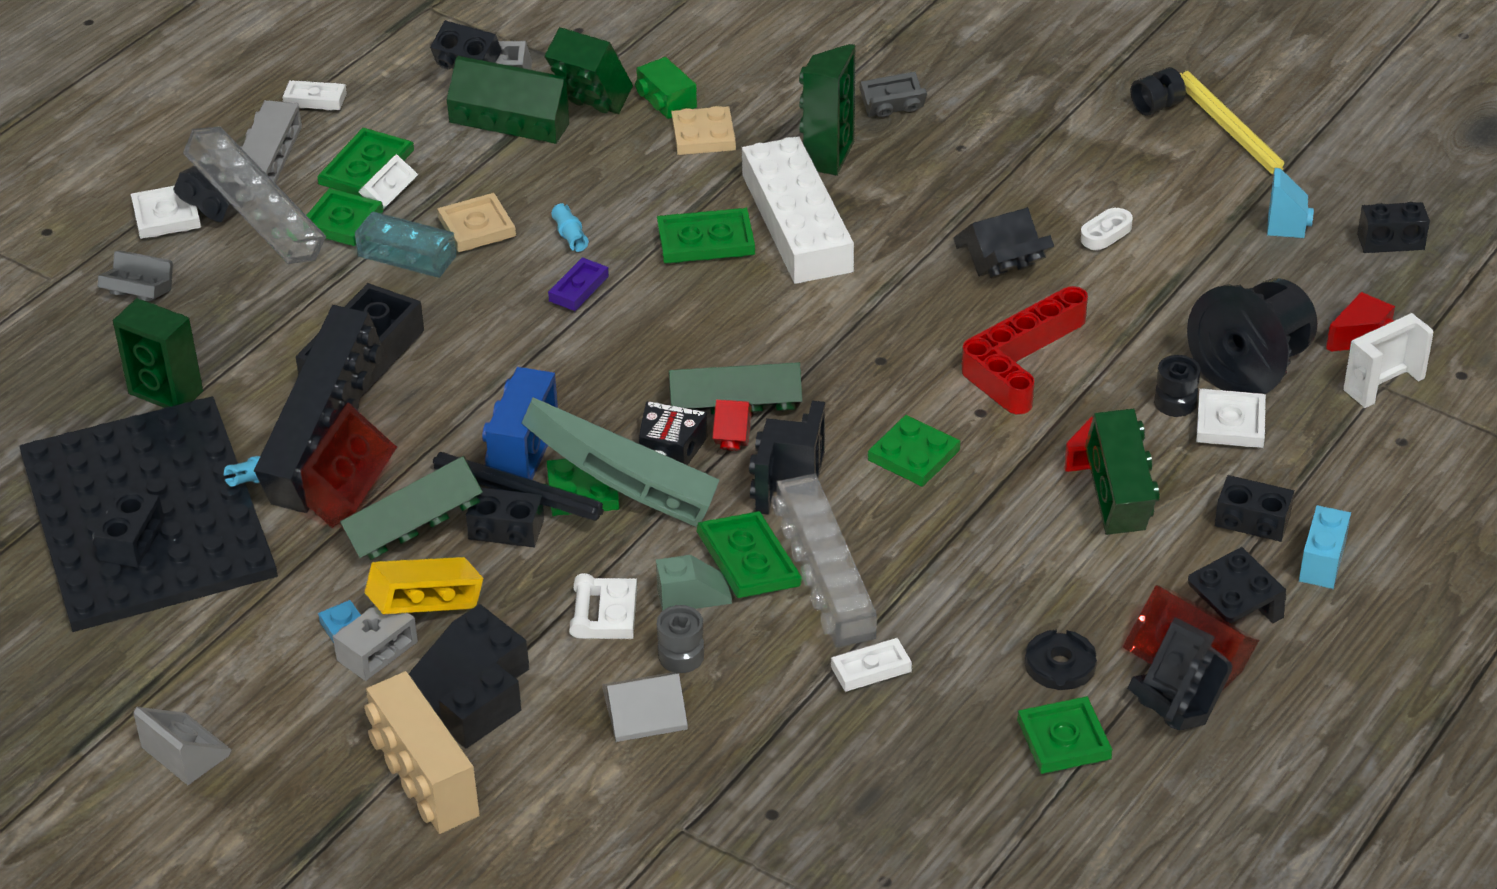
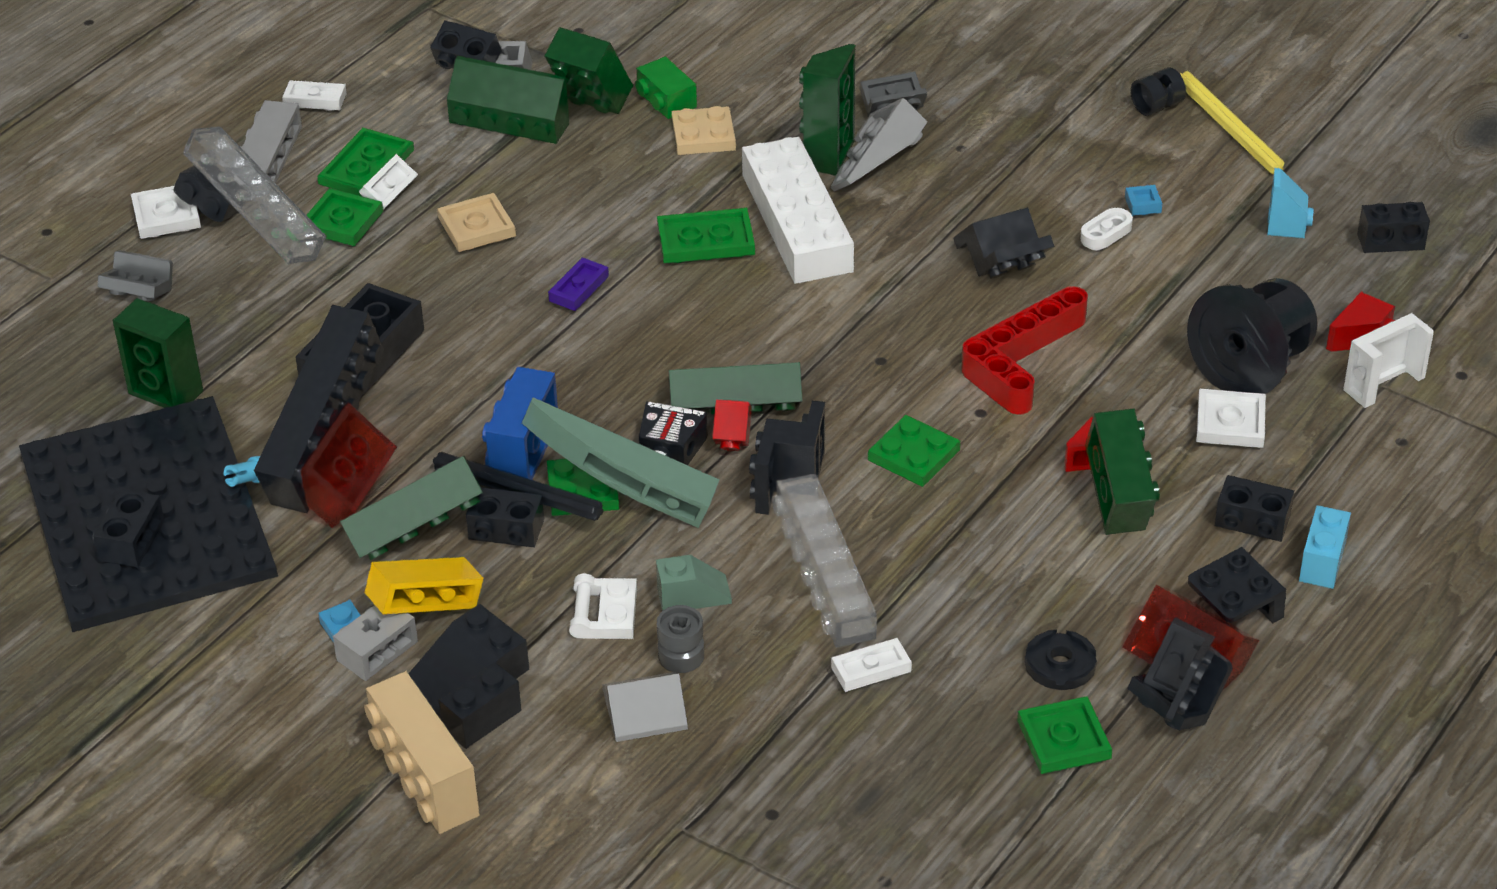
(179, 742): light grey slope -> none
(405, 244): clear light blue brick -> none
(569, 227): medium azure pin -> none
(749, 554): green tile -> none
(879, 139): none -> light grey wedge
(1143, 200): none -> dark azure plate
(1177, 385): black wheel -> none

